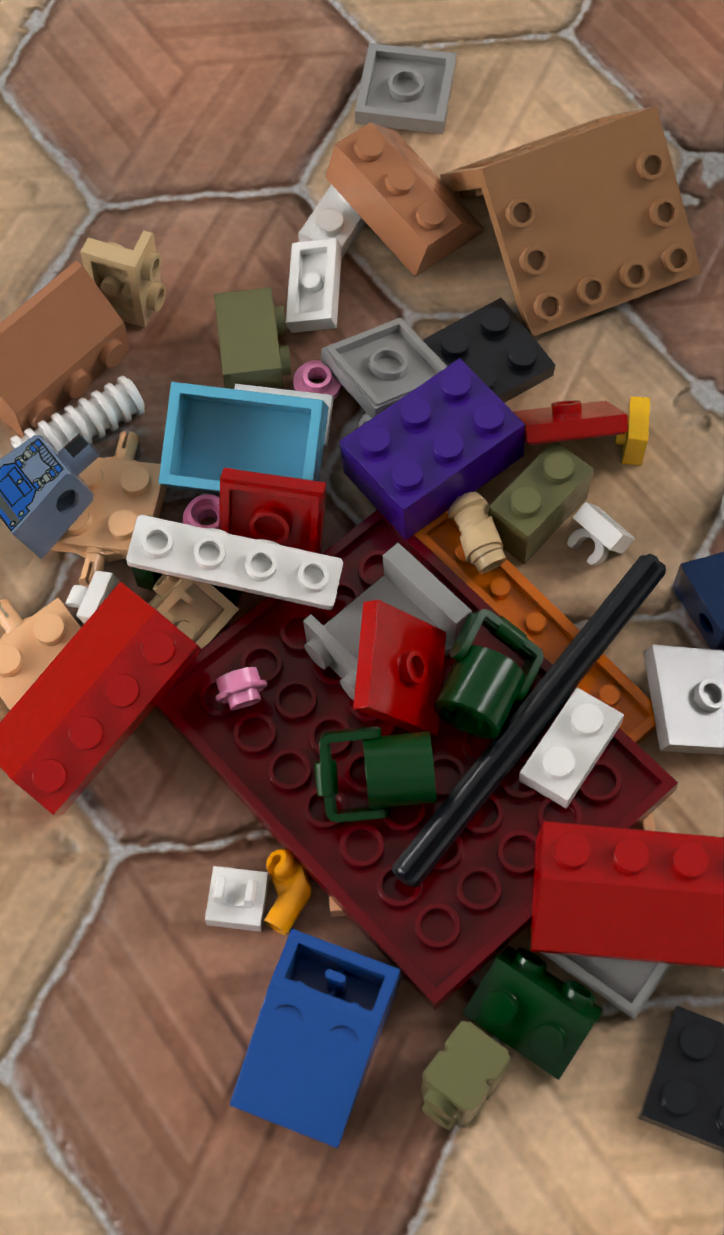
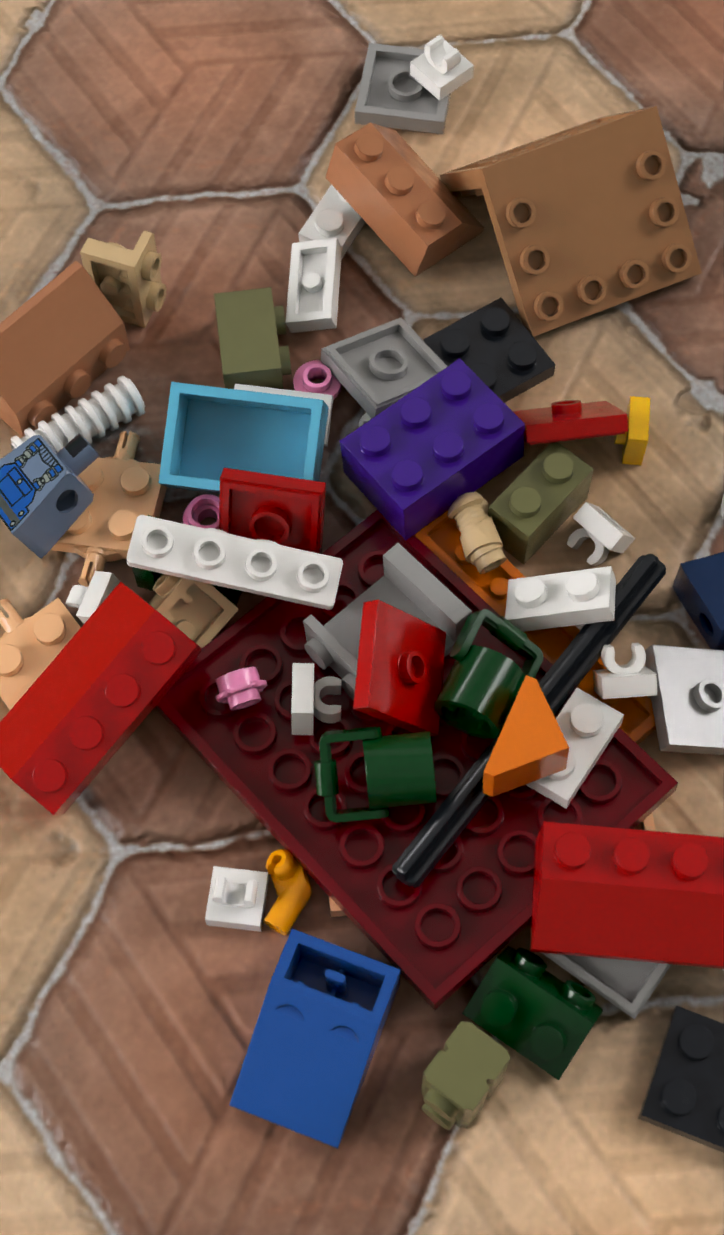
(307, 699): none -> white tile
(441, 68): none -> white tile
(528, 744): none -> orange slope
(561, 599): none -> white plate
(624, 680): none -> white tile

